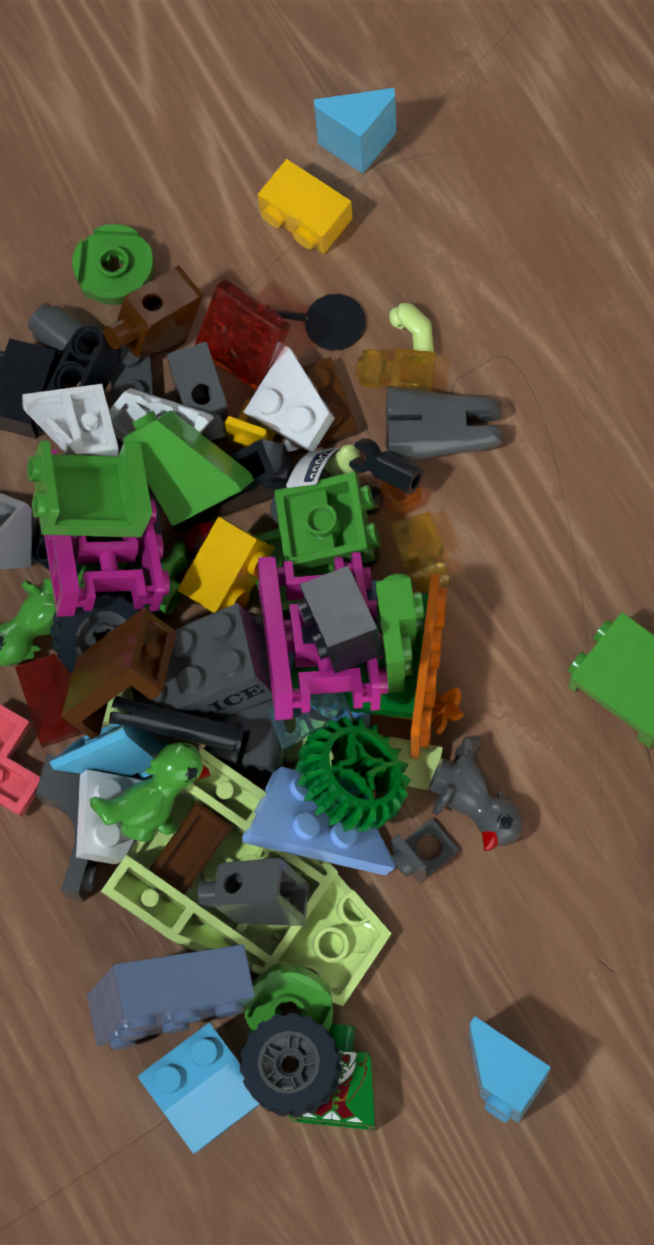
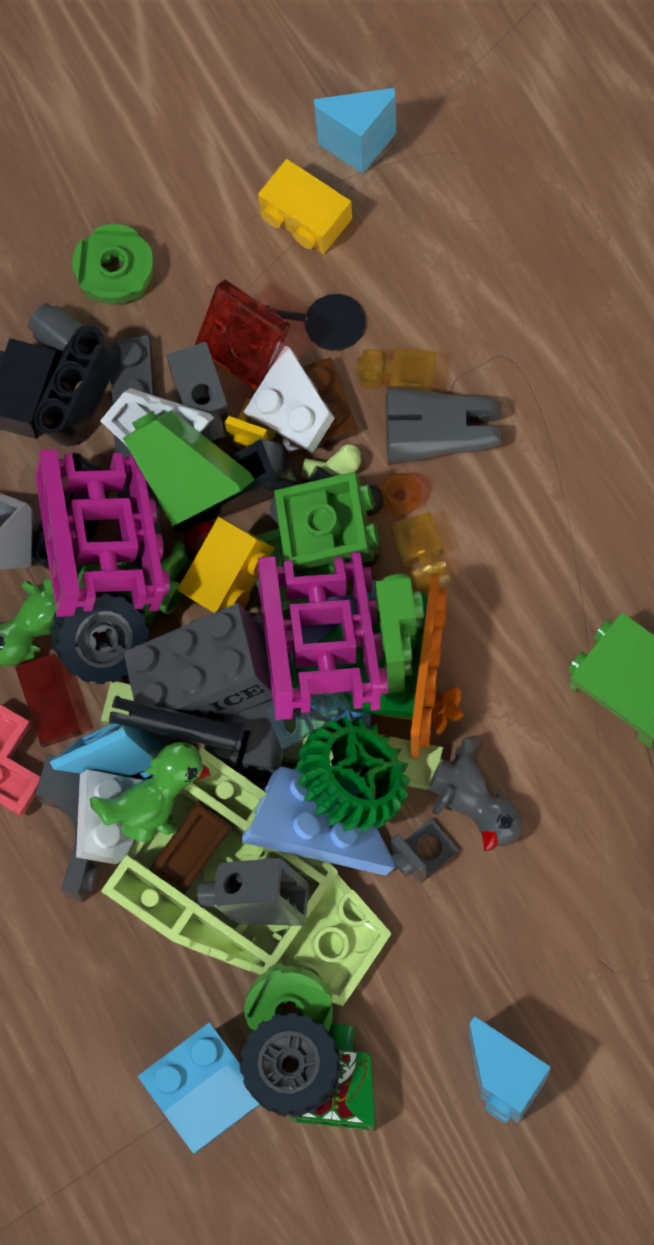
(74, 419): white wing -> none
(90, 492): bright green panel -> none
(128, 656): reddish brown panel -> none
(156, 315): reddish brown torso -> none
(168, 994): sand blue brick -> none
(309, 468): white sticker -> none
(341, 619): brick -> none
(387, 467): black bar -> none
(416, 322): yellowish green arm -> none

